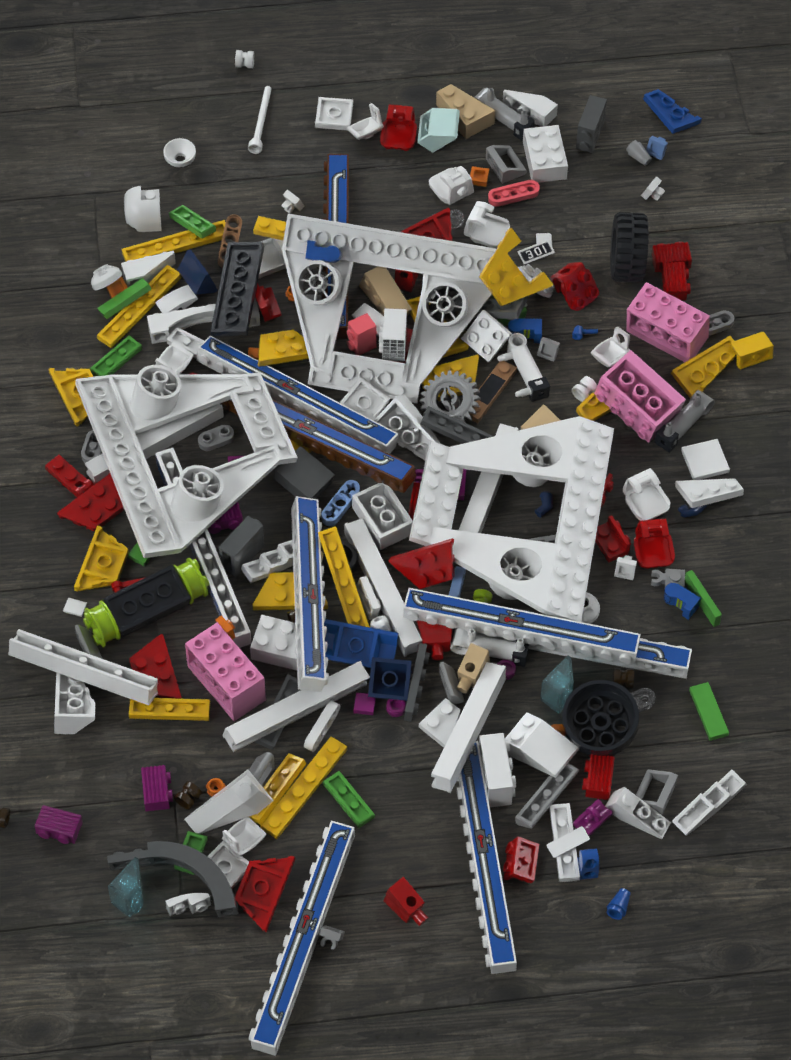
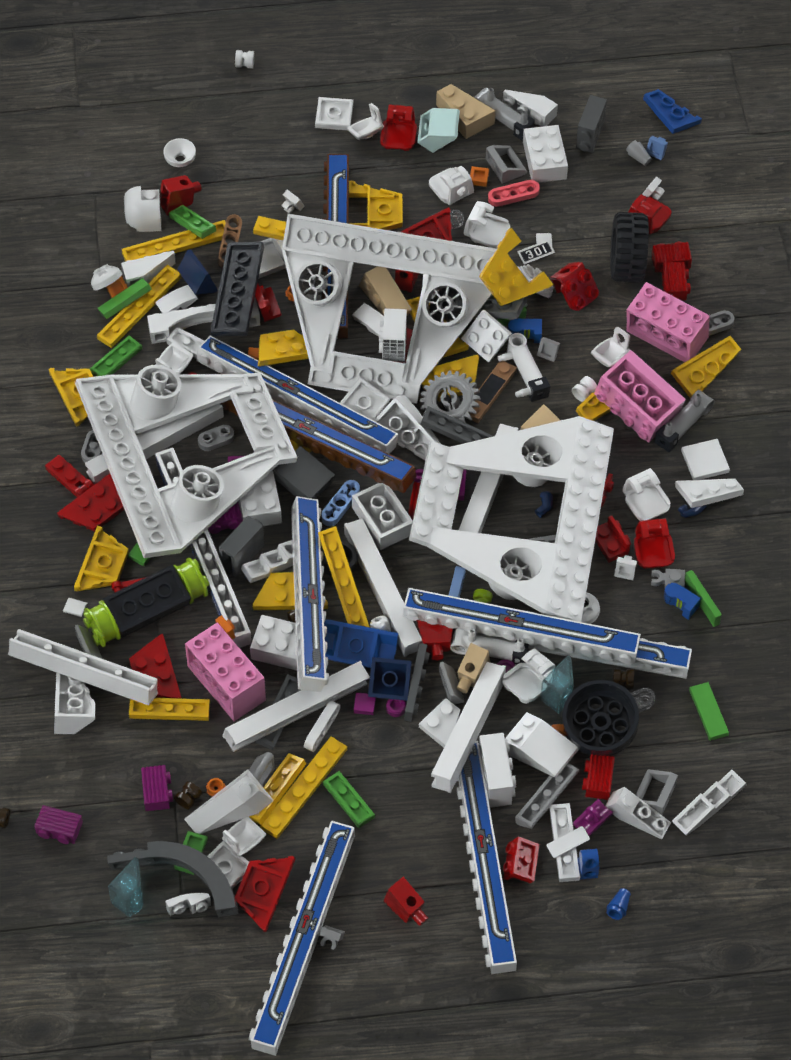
(177, 192): none -> red torso
(255, 144): white piece -> none
(262, 502): none -> white brick
(329, 254): blue leg -> none
(361, 334): coral brick -> none
(370, 602): white plate -> none
(384, 206): none -> yellow wing
(427, 564): red wing -> none
(527, 678): none -> white piece
(579, 331): blue hand -> none
(655, 211): none -> red piece
(752, 350): yellow panel -> none

